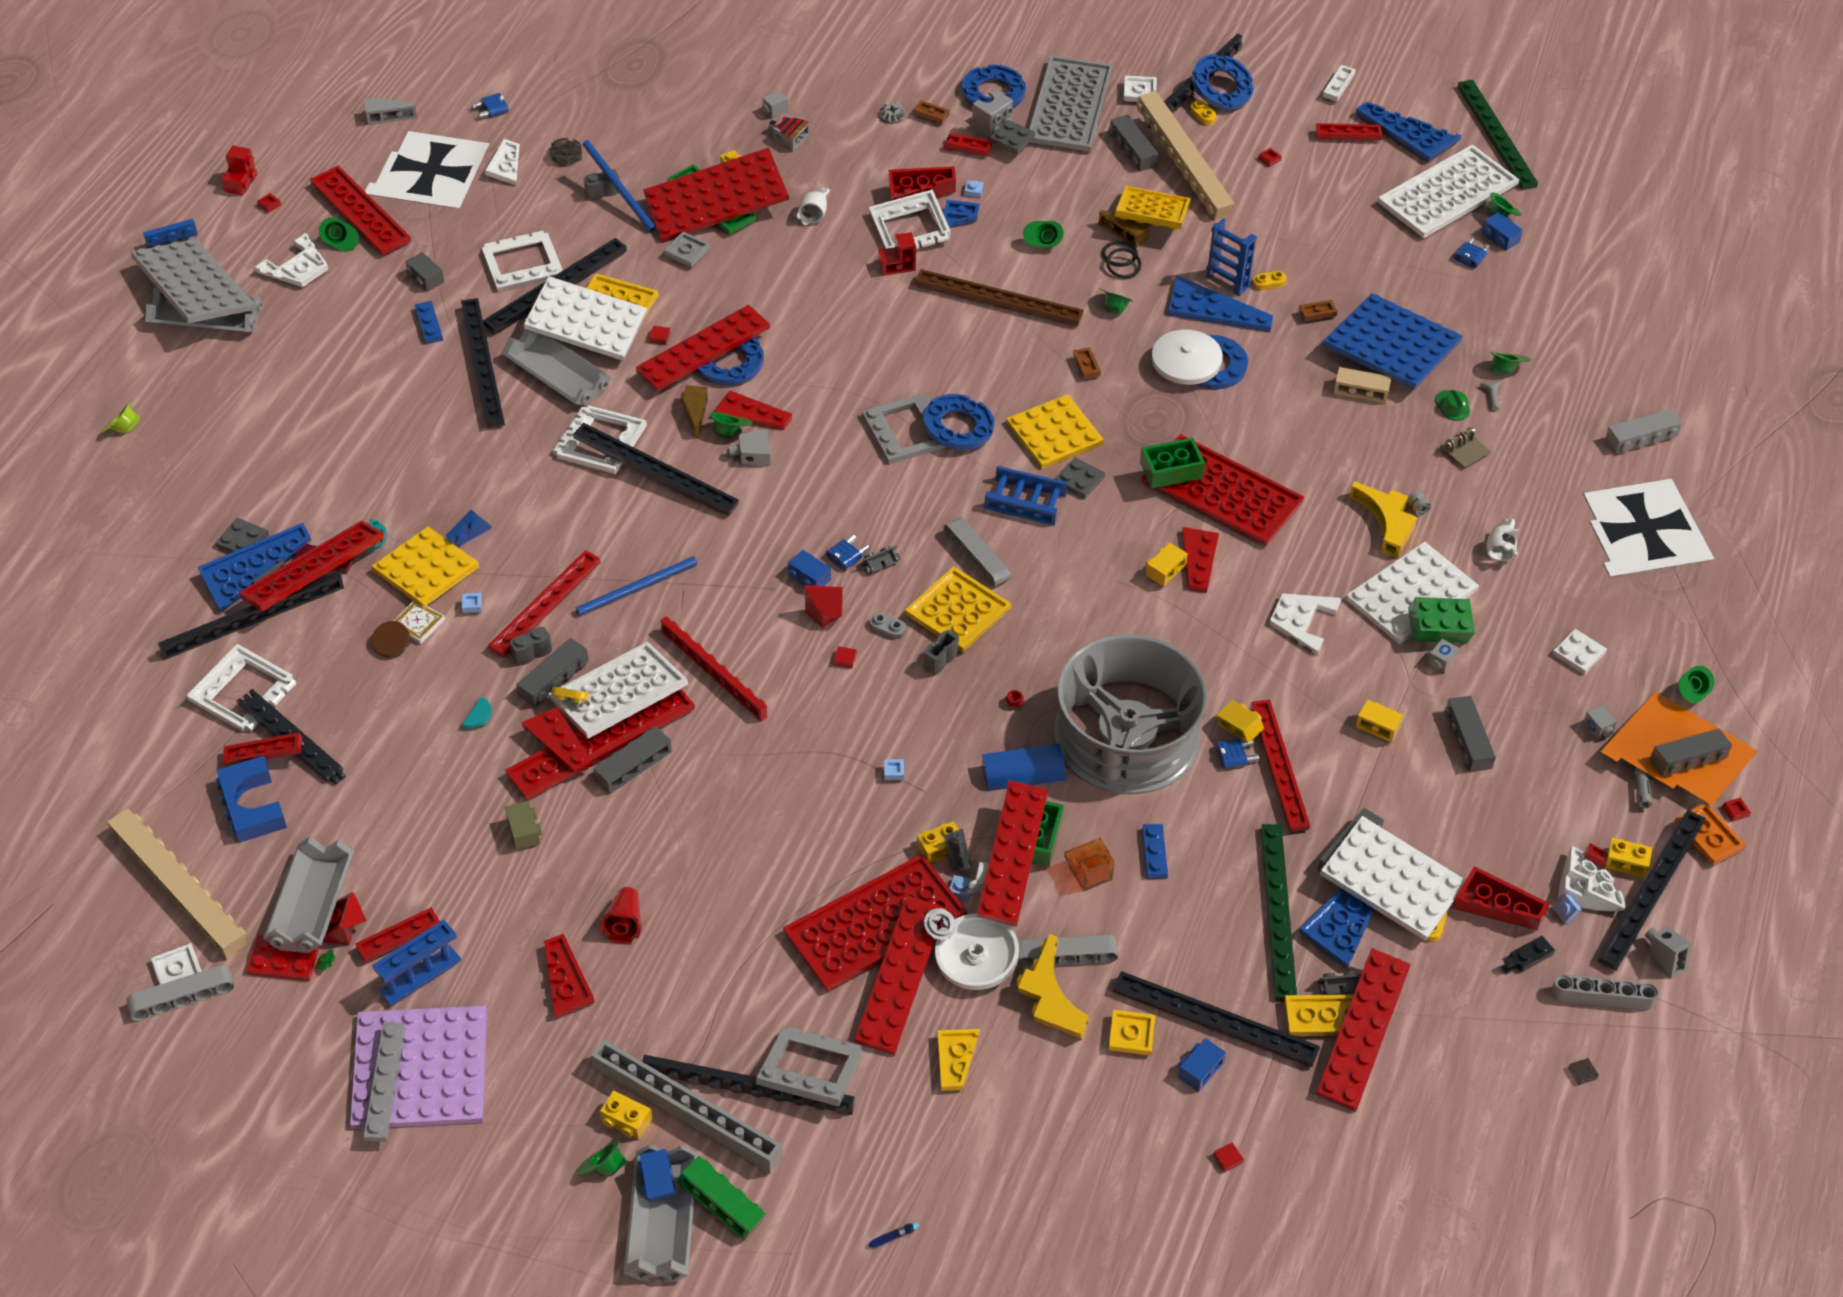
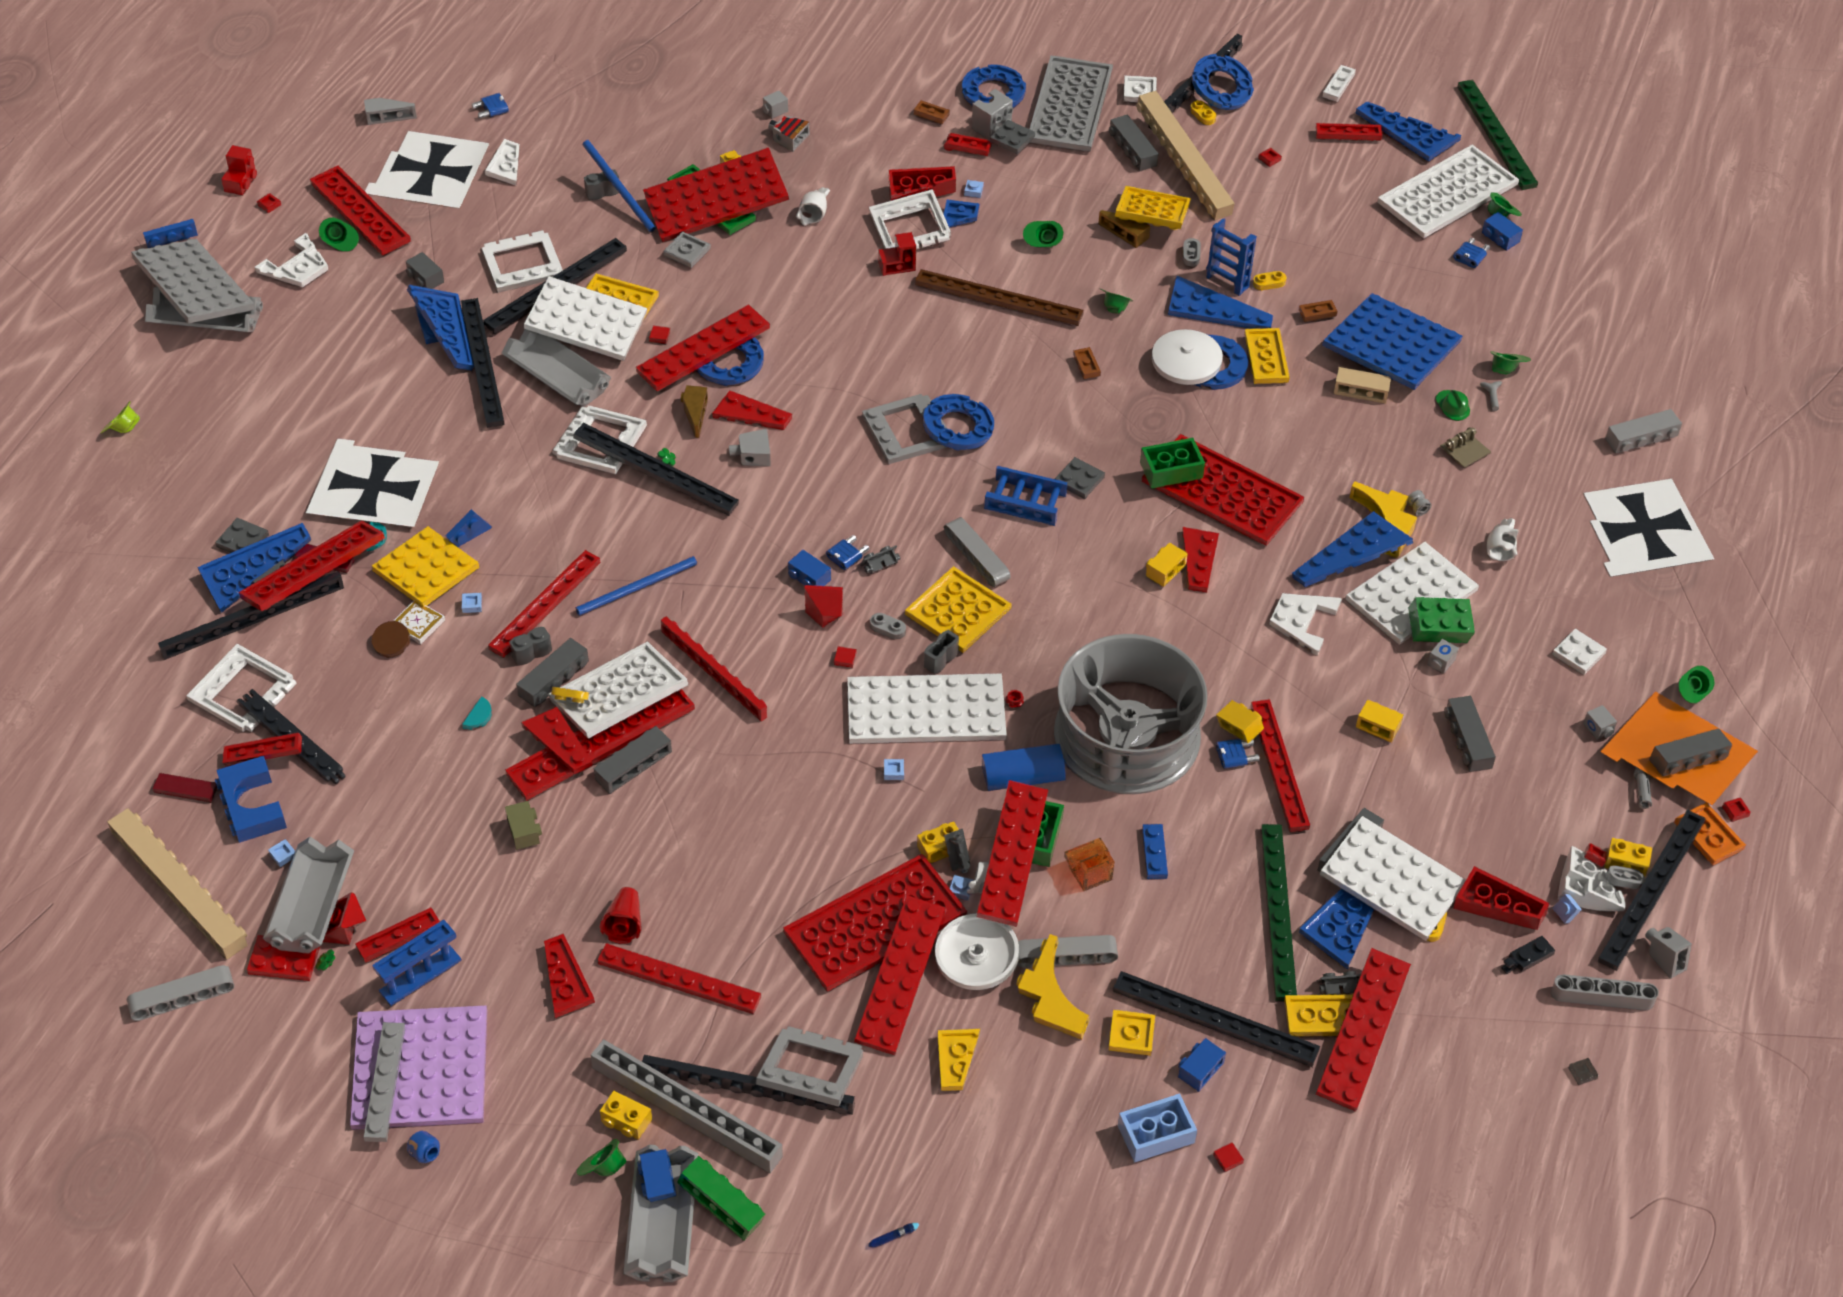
(175, 964): white tile -> none
(185, 787): none -> dark red tile
(282, 852): none -> light blue plate
(372, 485): none -> white sticker
(423, 1147): none -> blue head
(446, 320): none -> blue wing
(573, 153): clear smoke plate -> none
(667, 457): none -> green plant
(679, 978): none -> red plate
(728, 425): green piece -> none
(887, 114): light grey gear -> none
(926, 708): none -> white plate
(948, 924): light grey gear -> none
(1054, 431): yellow plate -> none
(1119, 242): black tyre -> none
(1125, 250): black tyre -> none
(1157, 1128): none -> light blue brick
(1191, 252): none -> light grey plate
(1266, 355): none -> yellow plate
(1355, 547): none -> blue wing
(1625, 877): none -> light grey plate

